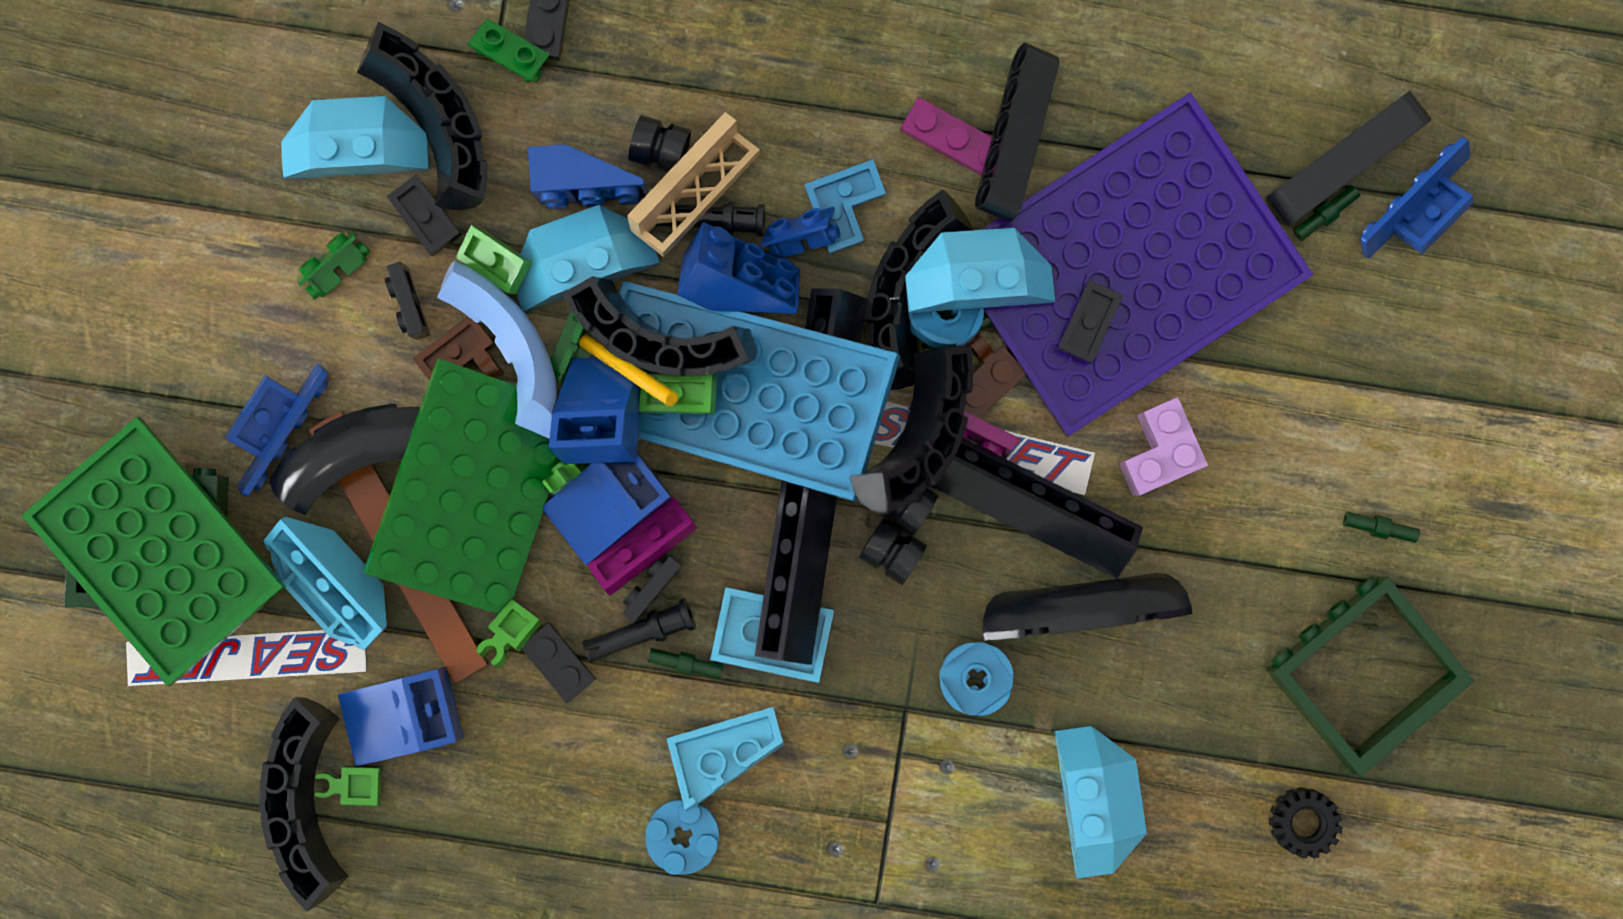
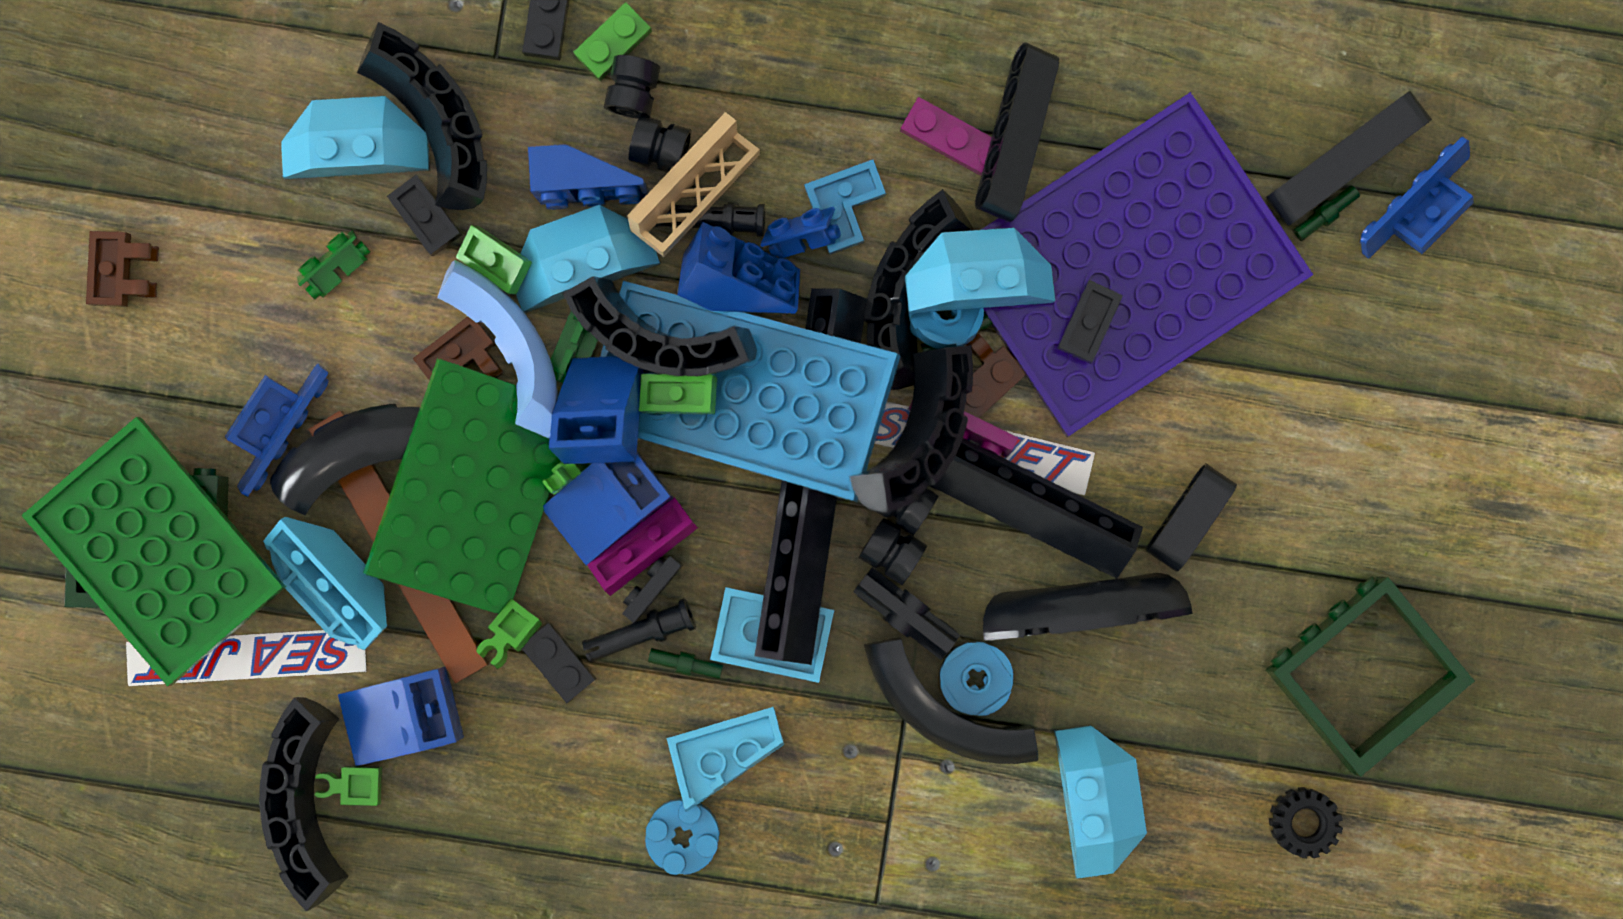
(110, 266): none -> reddish brown plate
(401, 287): black plate -> none
(509, 50): green hinge -> none
(614, 37): none -> bright green plate
(629, 371): yellow bar -> none
(633, 82): none -> black wheel
(906, 613): none -> black piece
(939, 723): none -> black brick
(1172, 450): lavender brick -> none
(1191, 517): none -> black beam
(1381, 527): dark green bar -> none

